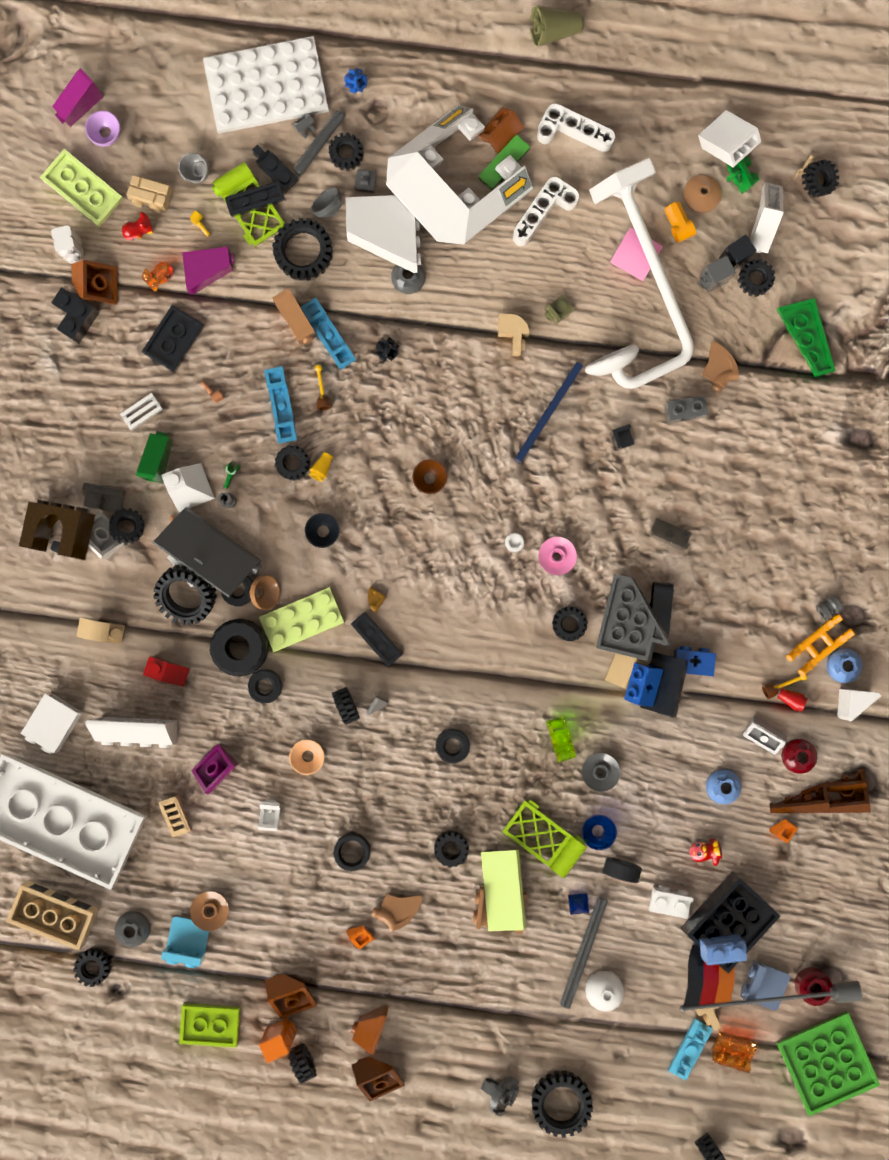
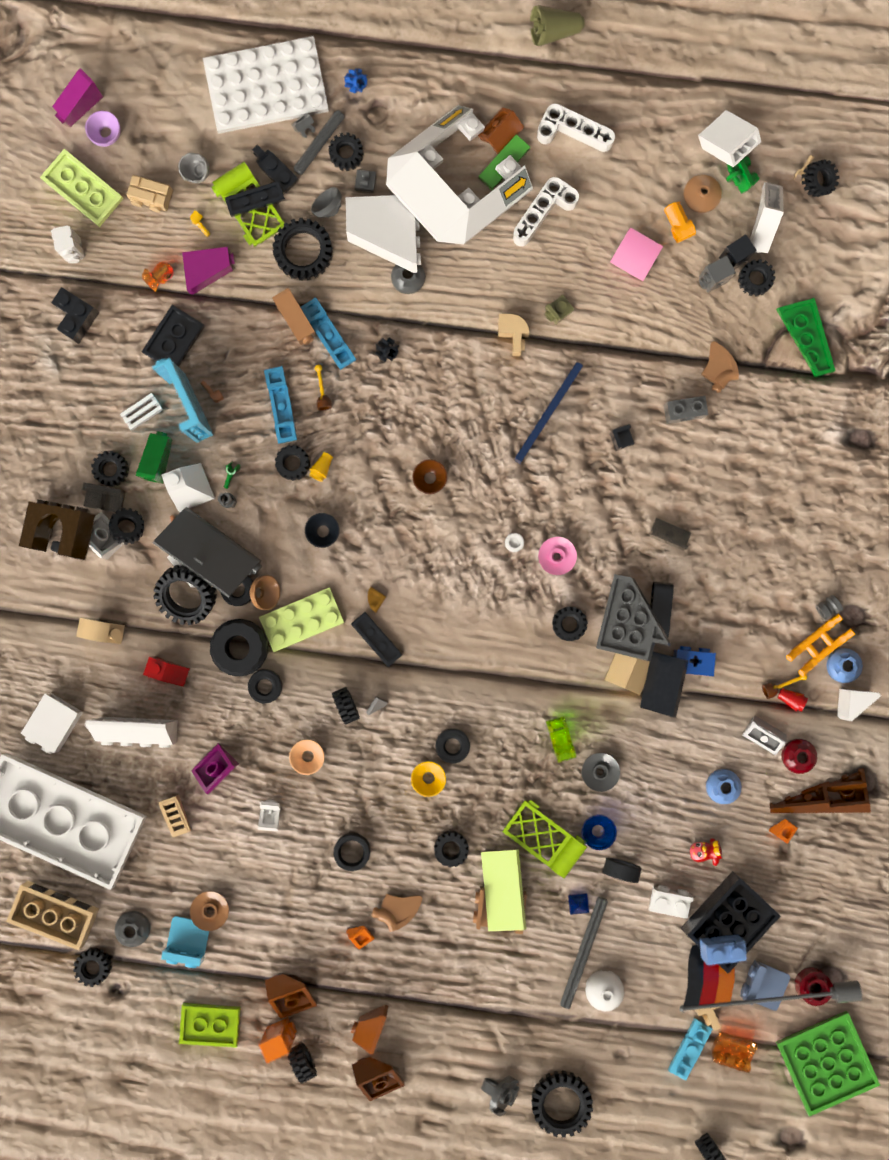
(95, 281): dark orange slope -> none
(104, 458): none -> black tyre
(138, 228): red animal -> none
(197, 426): none -> medium azure panel
(428, 789): none -> yellow piece
(623, 185): white piece -> none
(643, 684): blue brick -> none

